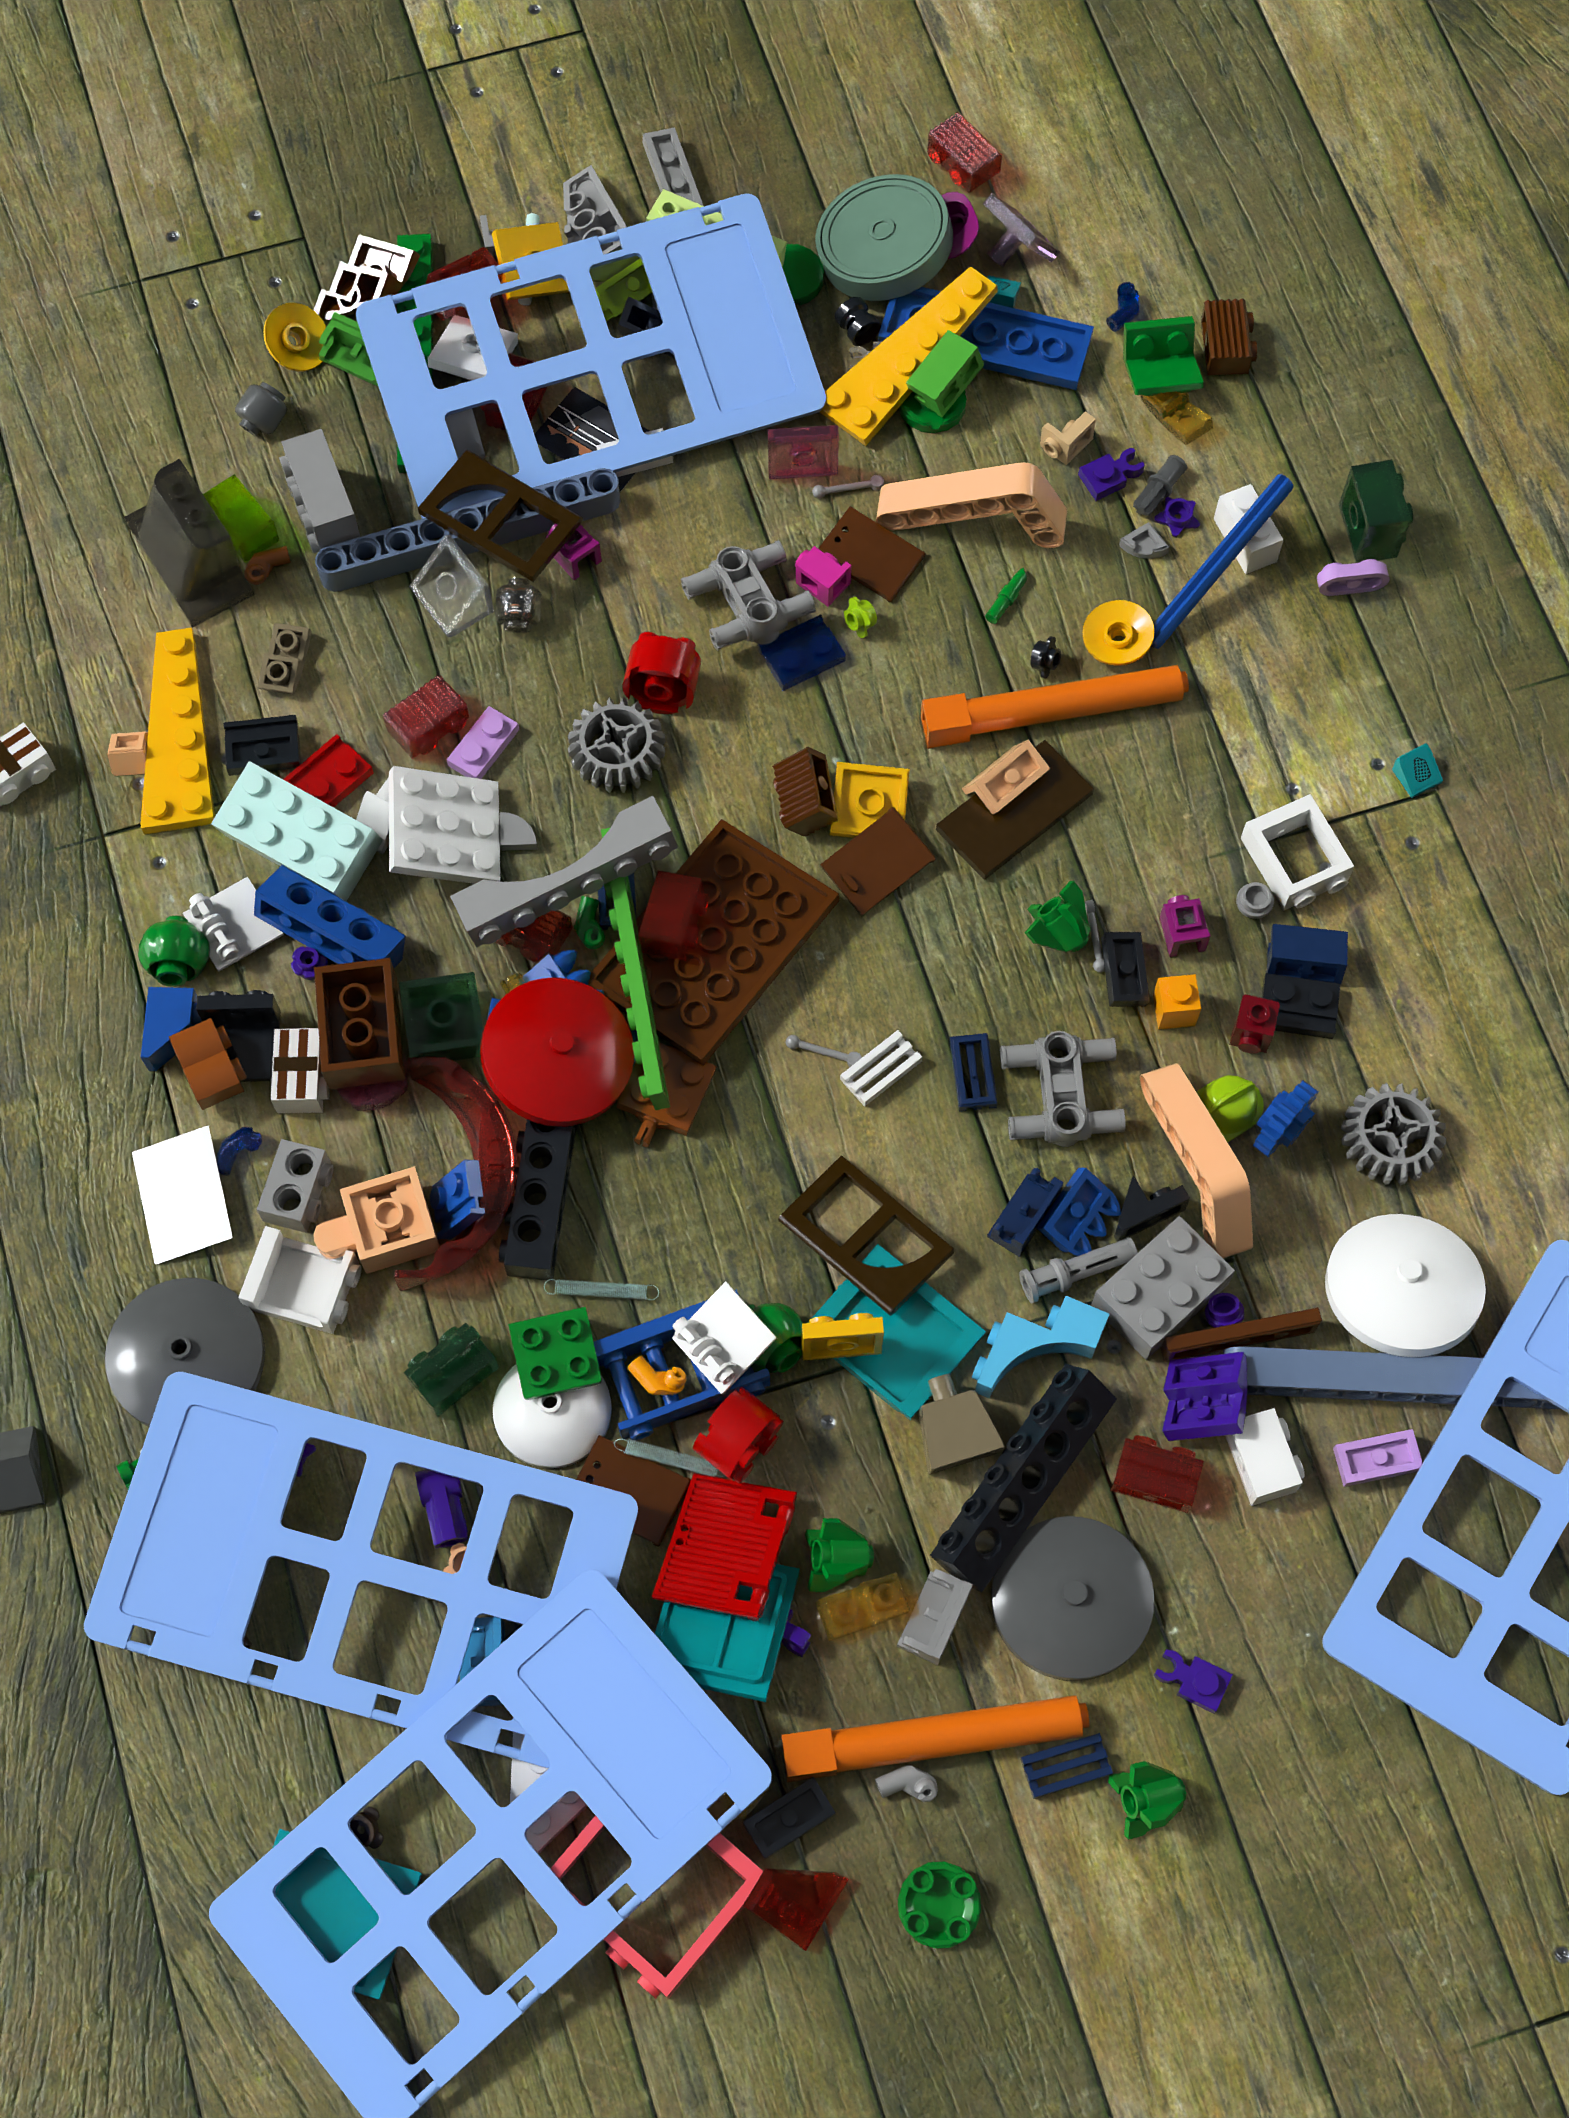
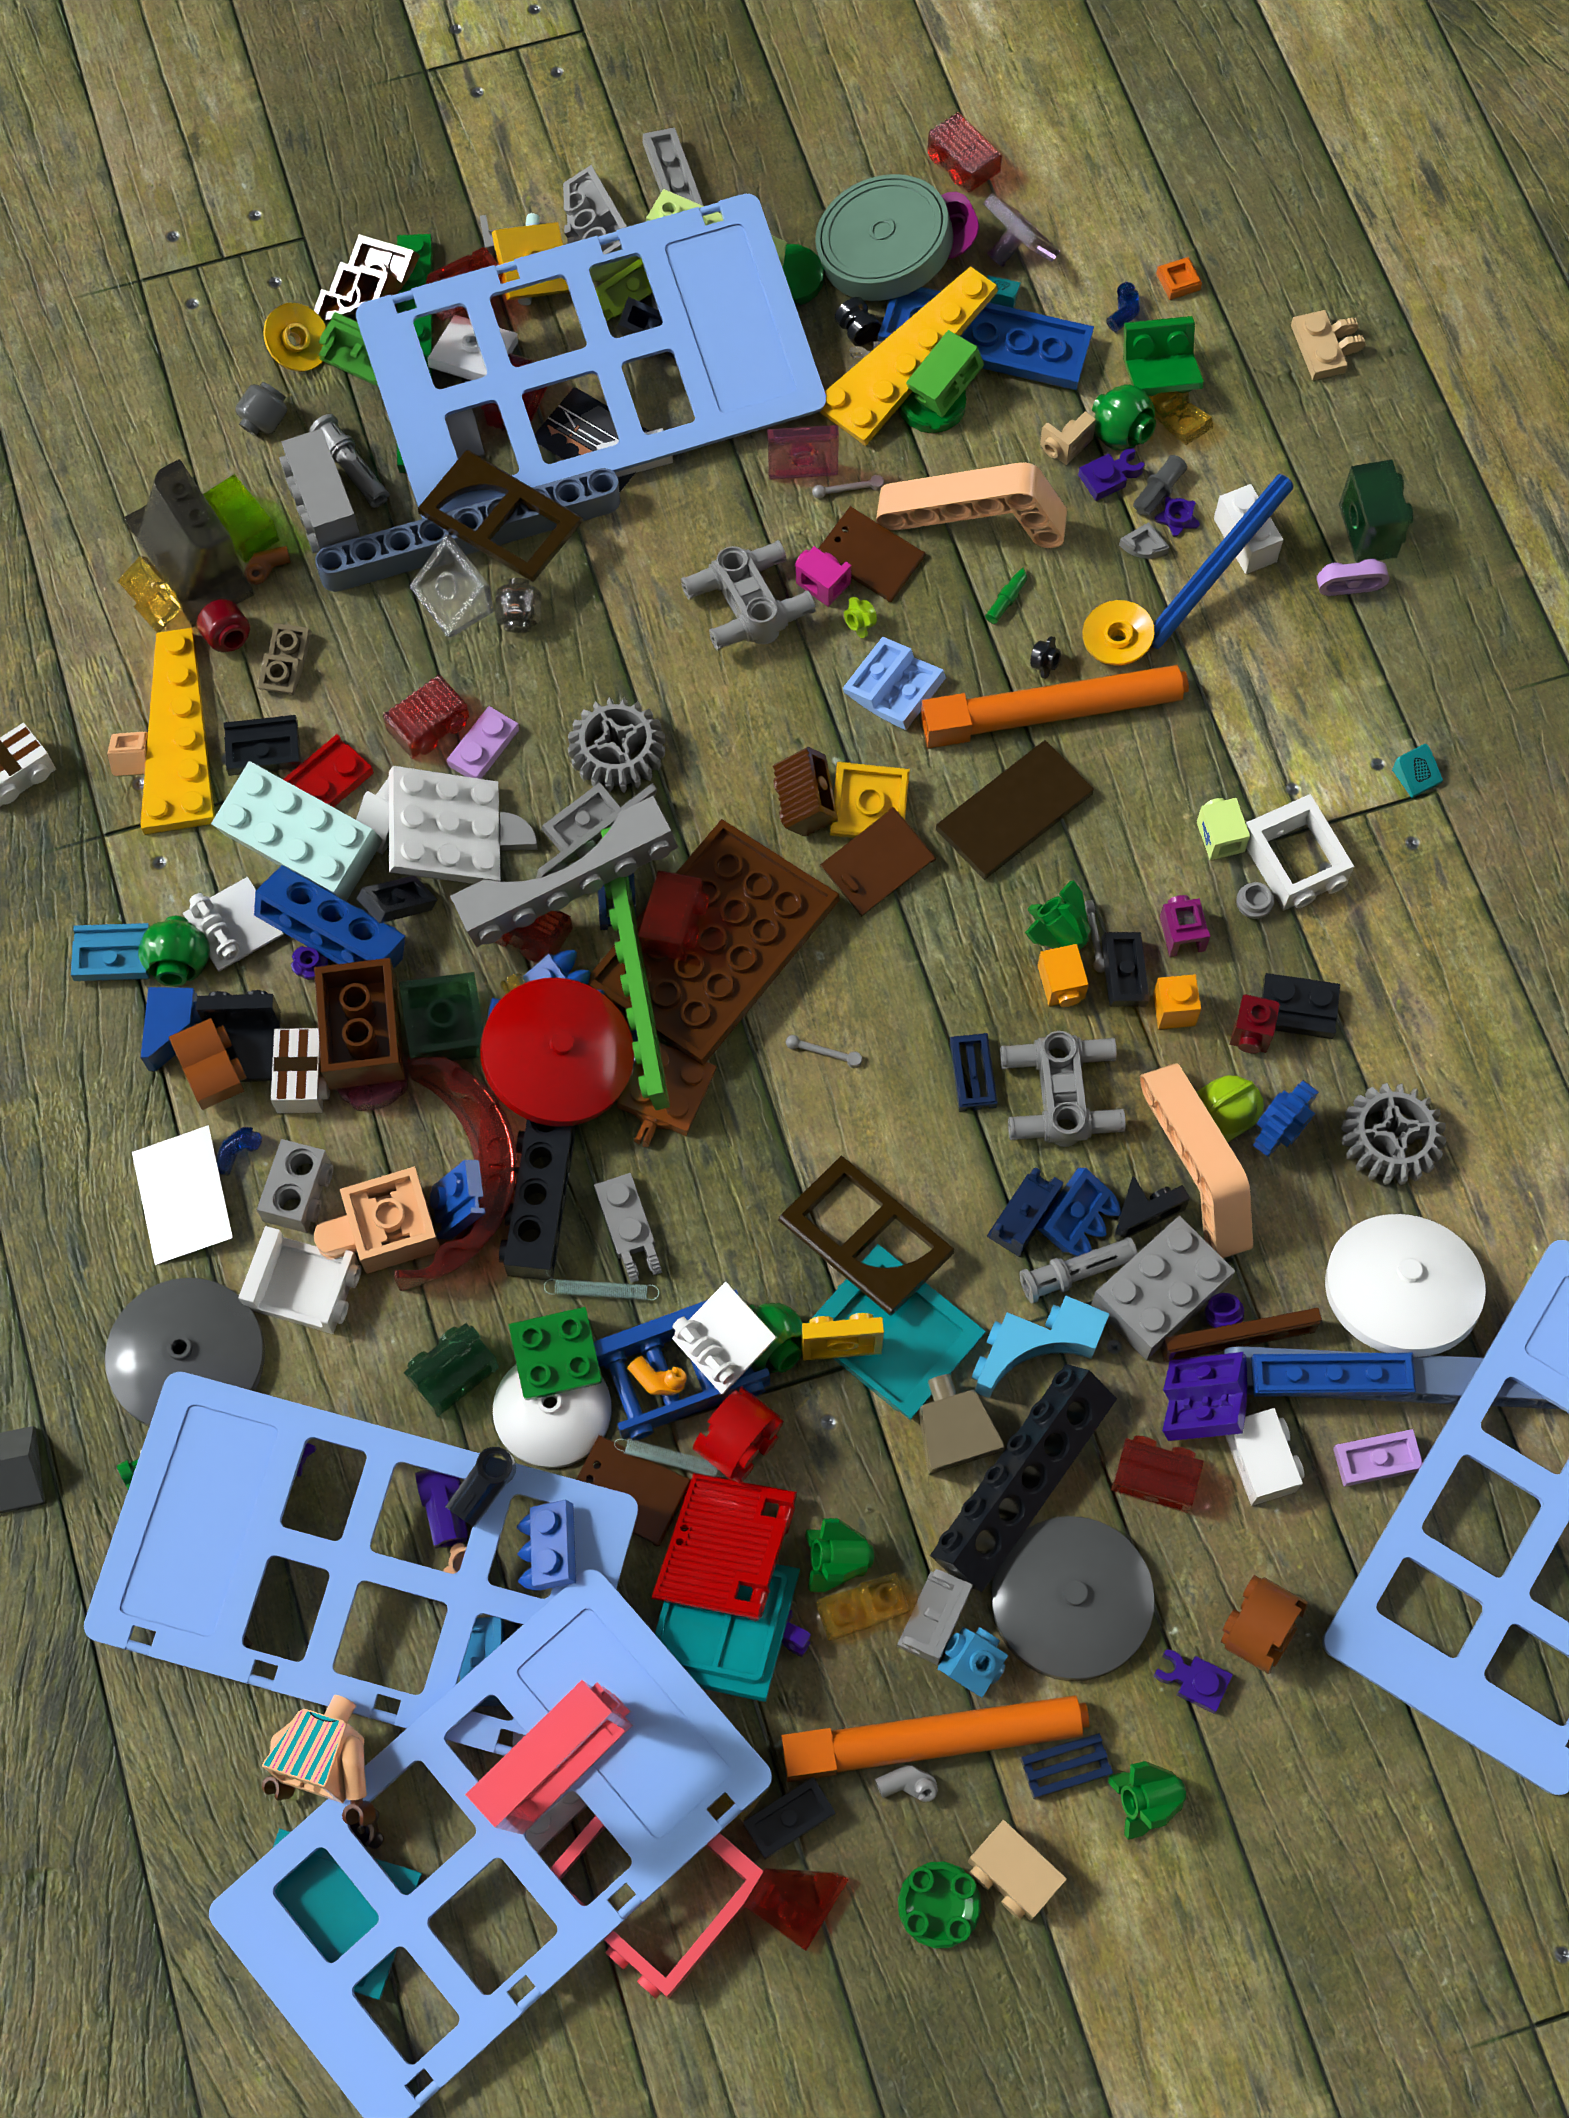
(107, 952): none -> dark azure plate
(151, 593): none -> clear yellow slope
(223, 625): none -> dark red head
(322, 1758): none -> light nougat torso
(343, 451): none -> light grey pin
(396, 899): none -> black plate
(480, 1489): none -> black piece
(550, 1547): none -> plate
(550, 1757): none -> coral window
(575, 549): magenta window -> none
(580, 825): none -> light grey bracket
(587, 926): green arm -> none
(627, 1223): none -> light grey hinge
(662, 673): red brick -> none
(802, 652): clear blue plate -> none
(893, 683): none -> light blue slope
(905, 1048): white tile -> none
(973, 1660): none -> dark azure brick
(1008, 776): light nougat panel -> none
(1015, 1871): none -> tan brick
(1063, 976): none -> light orange brick
(1124, 414): none -> green plant
(1179, 278): none -> orange tile
(1223, 828): none -> yellowish green brick
(1227, 337): reddish brown brick -> none
(1264, 1625): none -> dark orange brick
(1308, 953): dark blue hinge -> none
(1320, 344): none -> tan hinge
(1333, 1374): none -> blue tile

